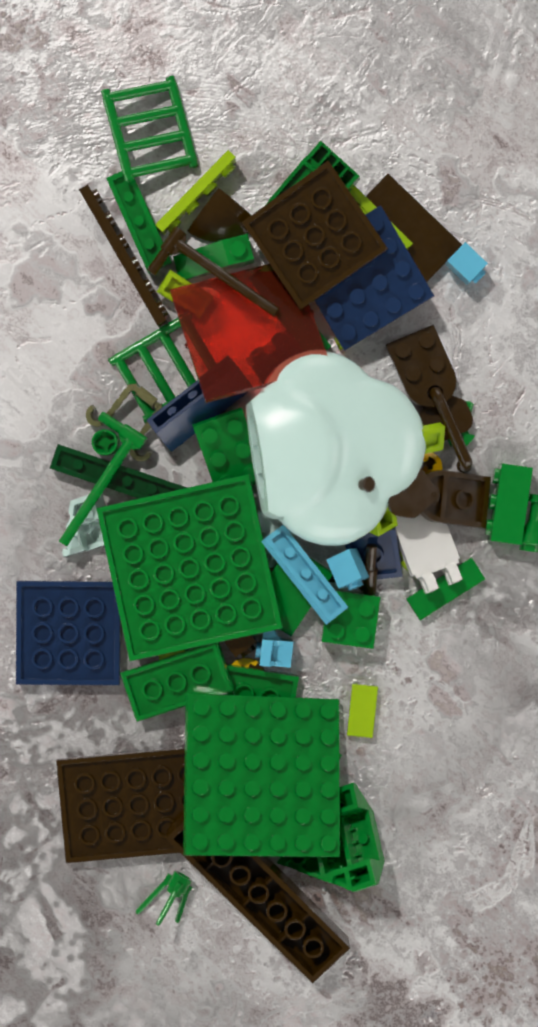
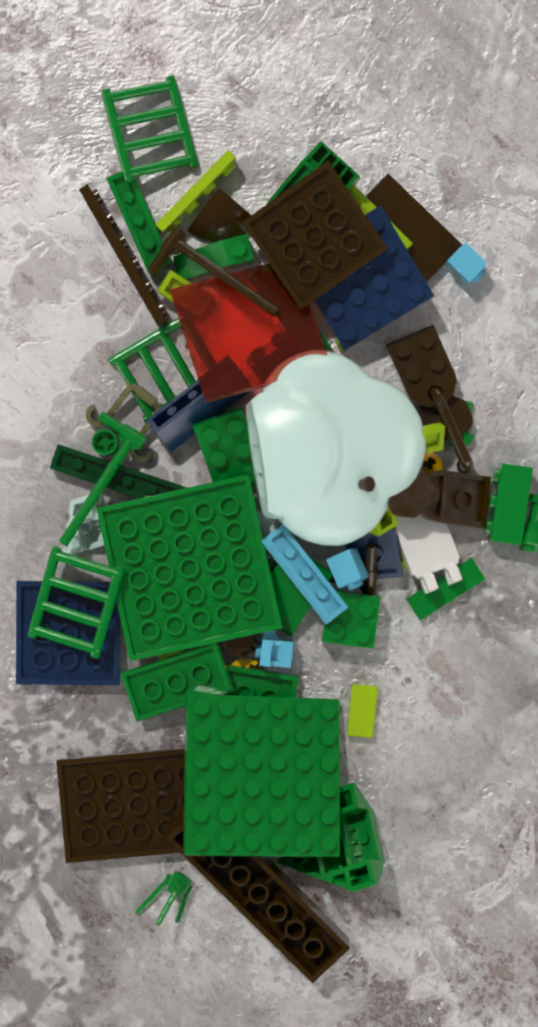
(43, 604): none -> green bar

